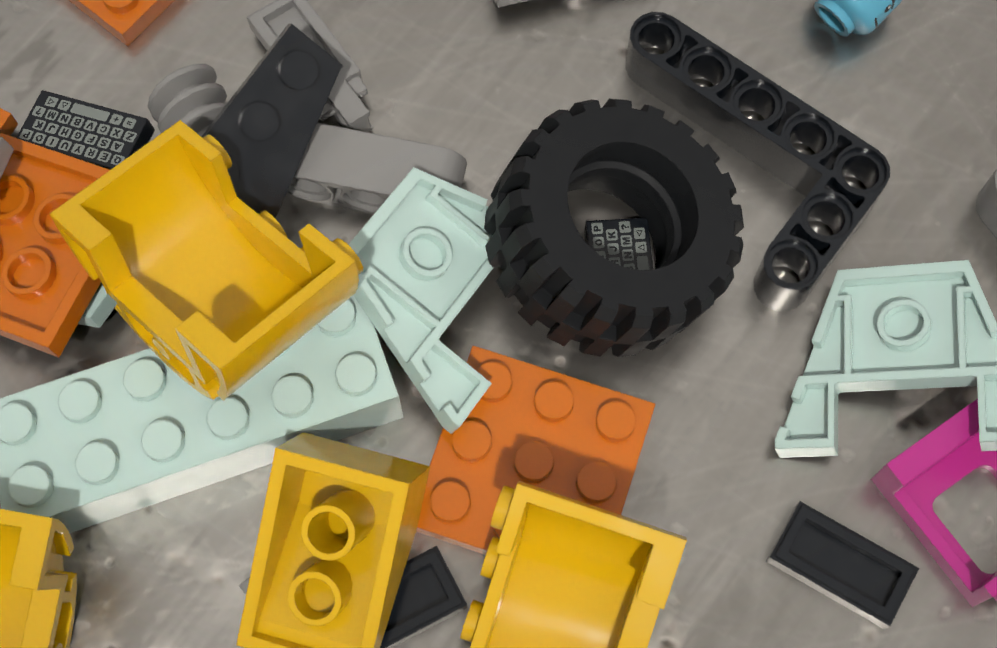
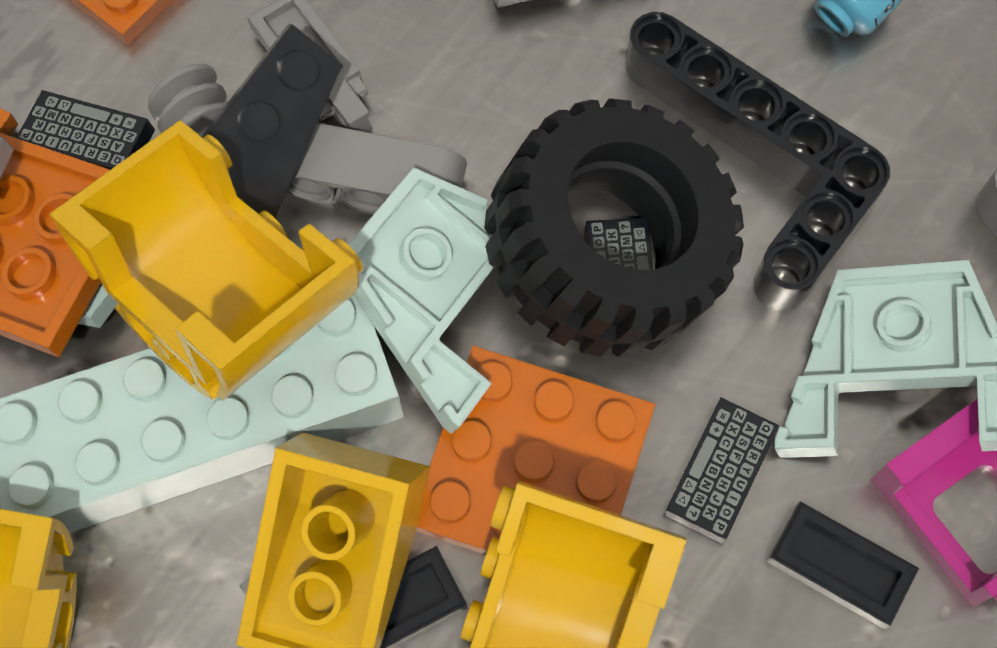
(721, 470): none -> tile

